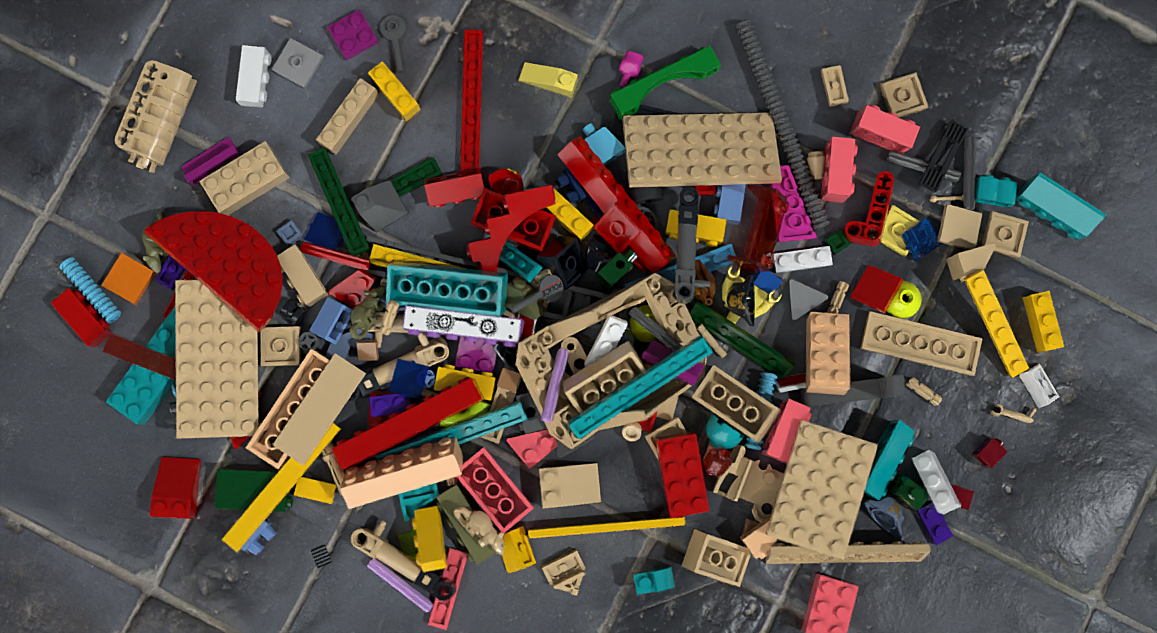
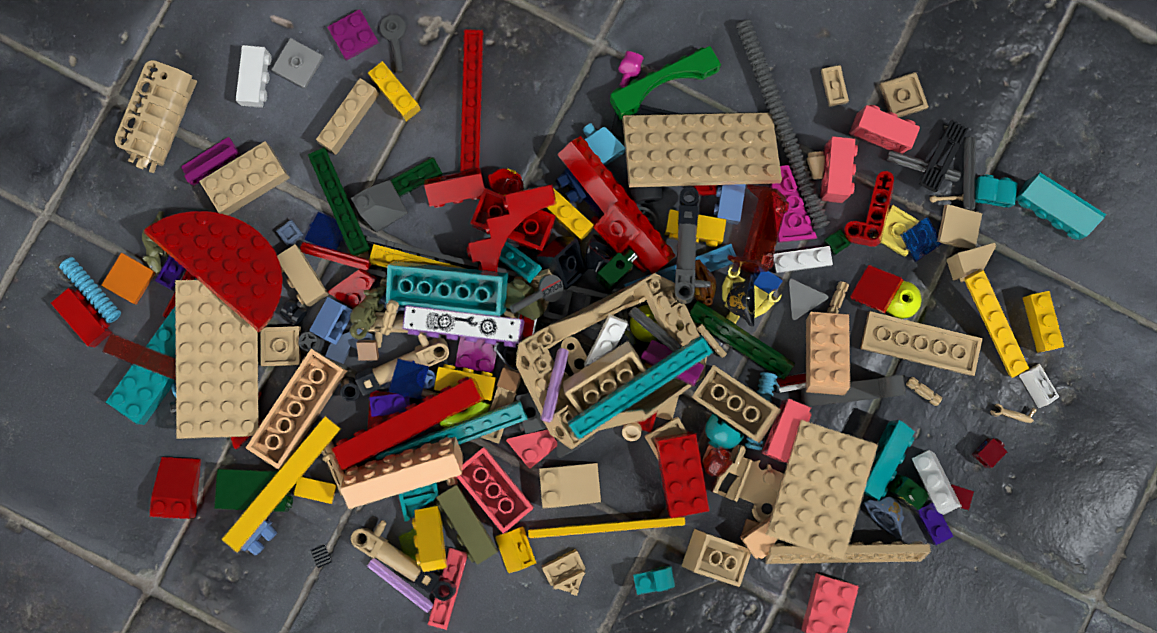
(319, 409): tan window -> none
(479, 524): tan animal -> none
(550, 78): light yellow slope -> none
(1006, 233): tan tile -> none

